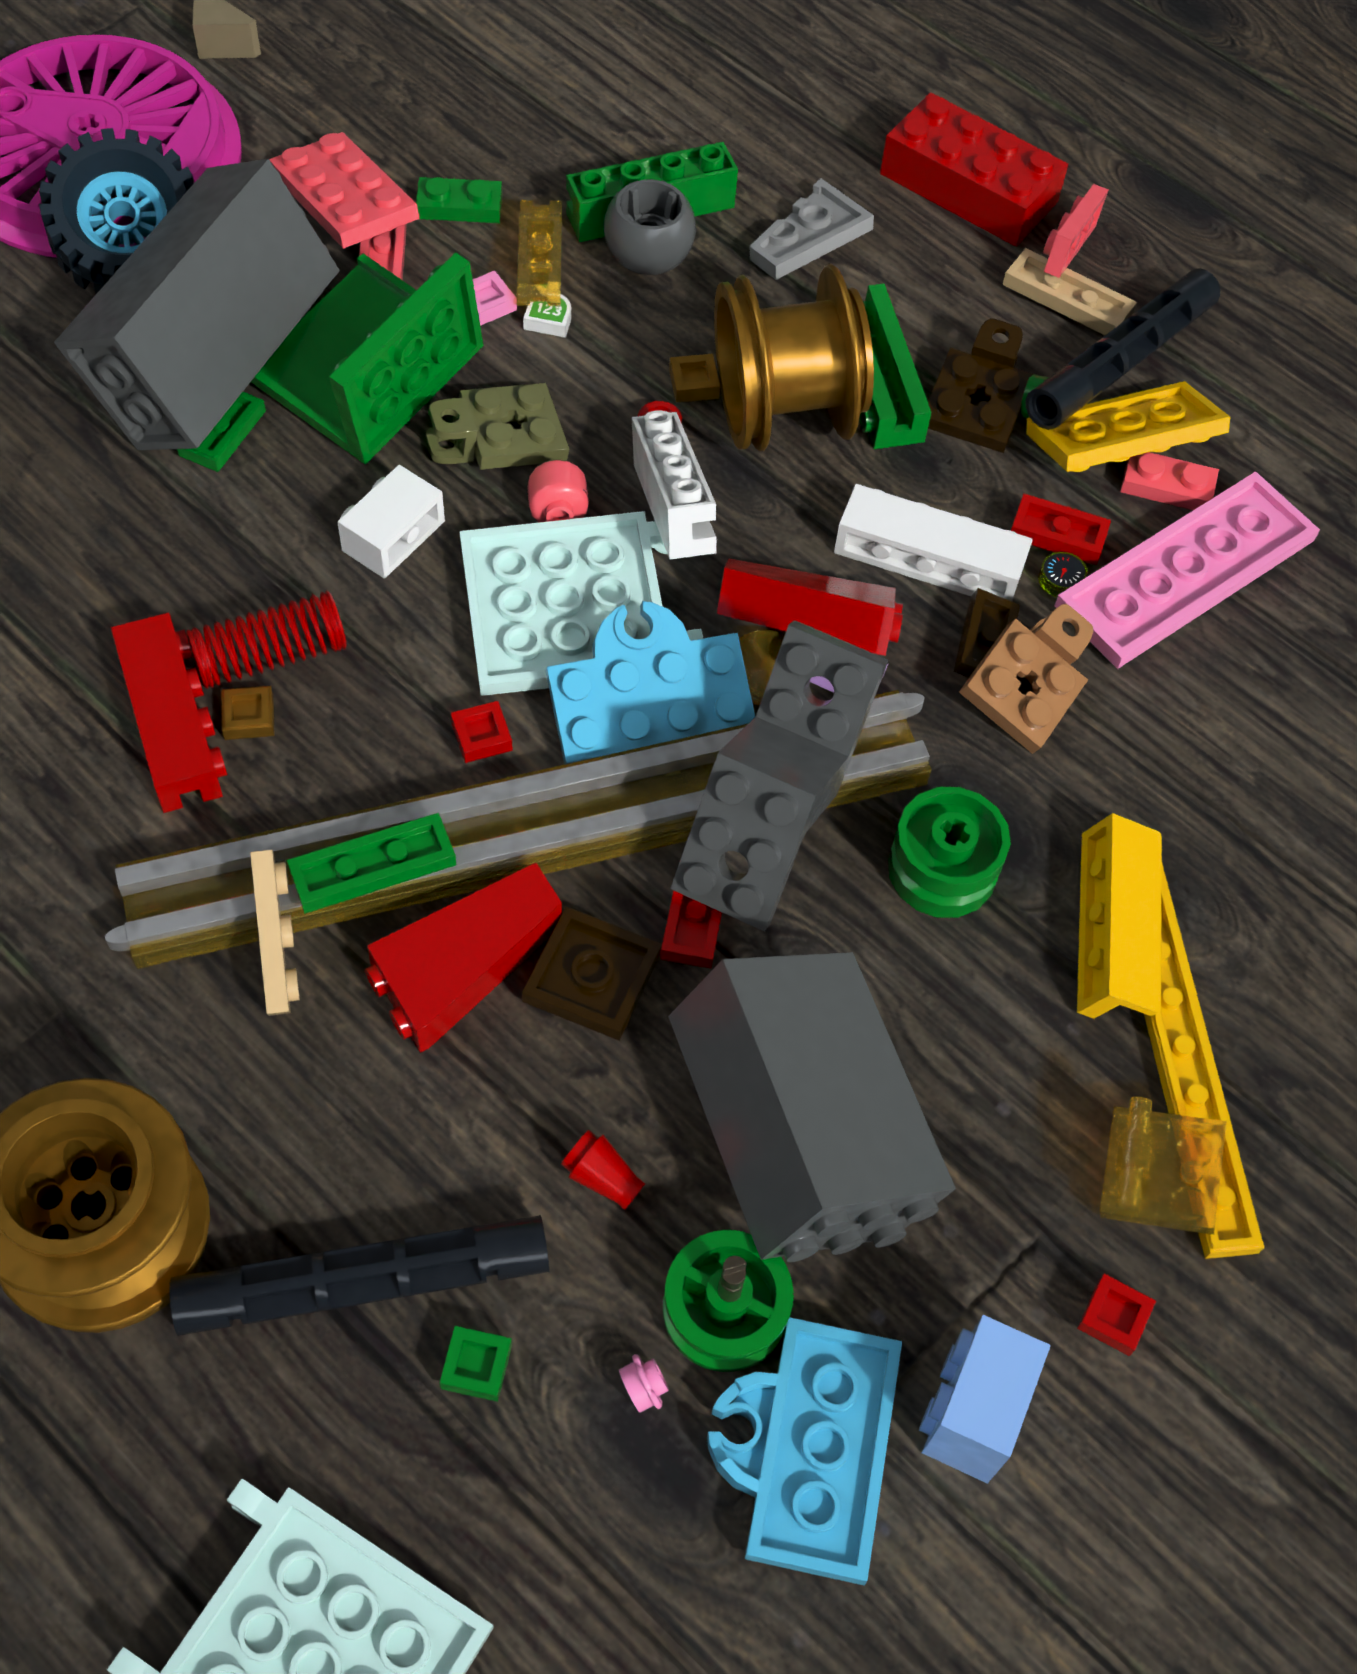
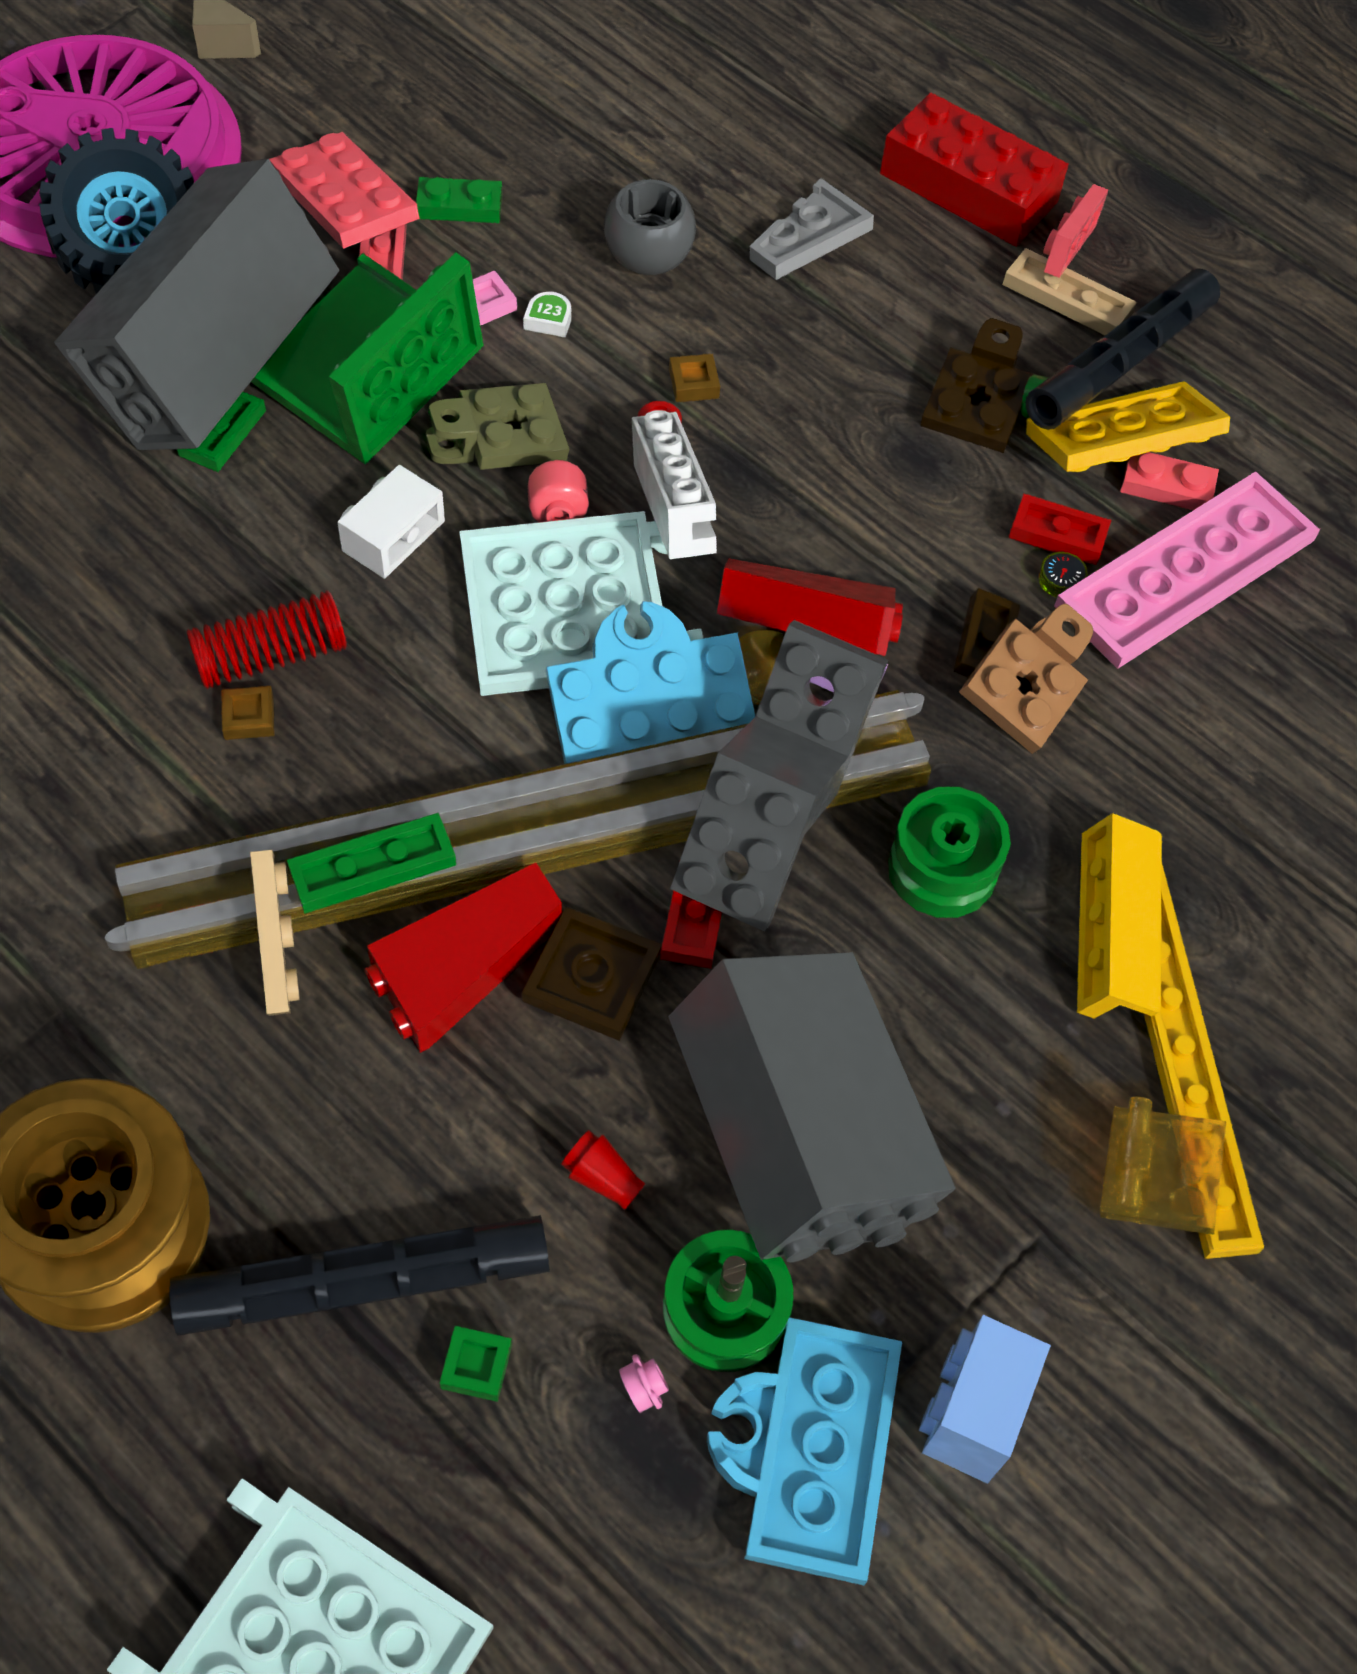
(166, 710): red brick -> none
(481, 731): red plate -> none
(539, 253): clear yellow plate -> none
(701, 173): green brick -> none
(792, 357): pearl gold wheel -> none
(898, 405): green brick -> none
(931, 544): white brick -> none
(1116, 1314): red plate -> none

